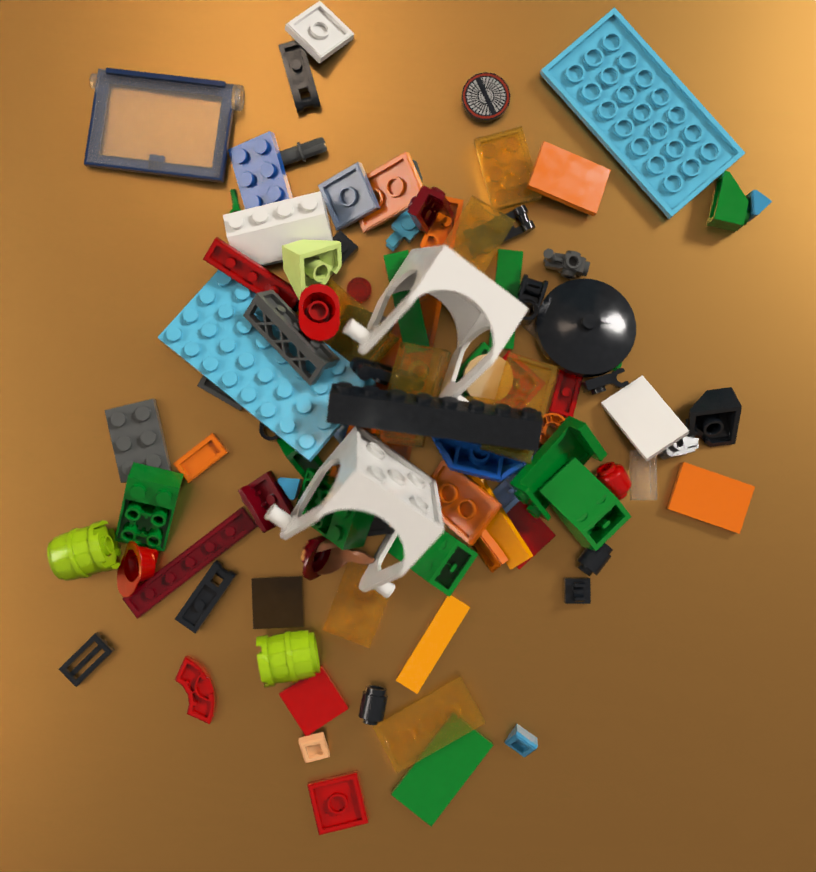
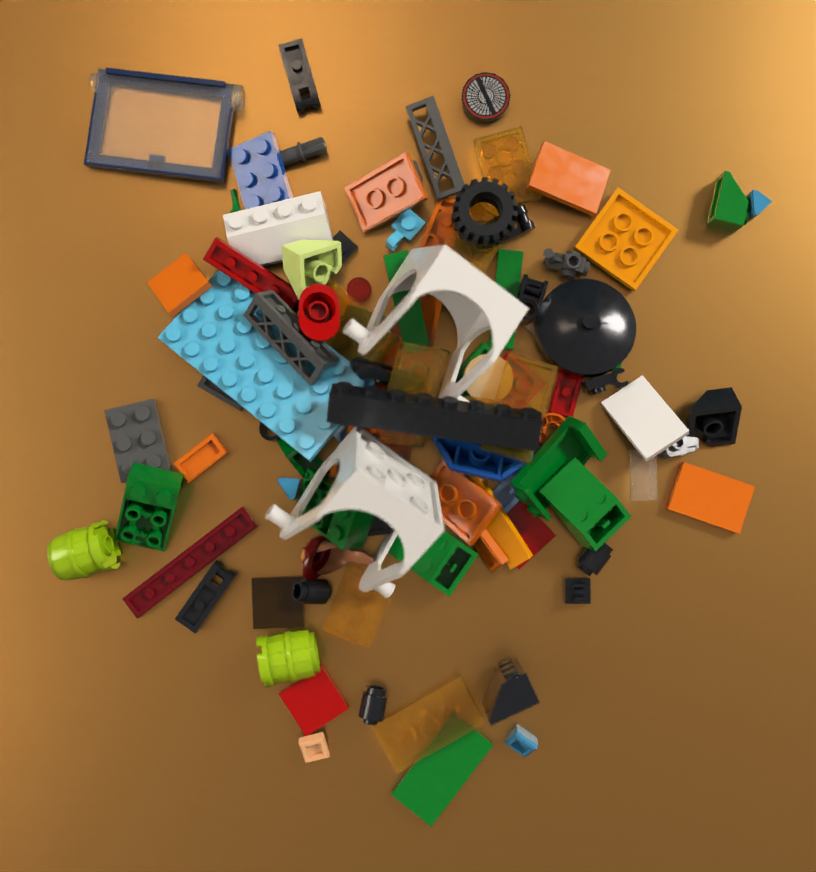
(102, 644): black tile -> none
(135, 567): red piece -> none
(179, 284): none -> orange tile
(198, 688): red tile -> none
(261, 496): dark red bracket -> none
(311, 591): none -> black brick
(319, 31): white tile -> none
(338, 802): red tile -> none
(349, 196): sand blue tile -> none
(426, 207): dark red bracket -> none
(432, 643): light orange tile -> none
(444, 143): none -> dark grey fence
(490, 193): none -> black tyre
(508, 692): none -> black slope
(614, 478): red head -> none
(626, 239): none -> light orange plate
(642, 113): medium azure plate -> none

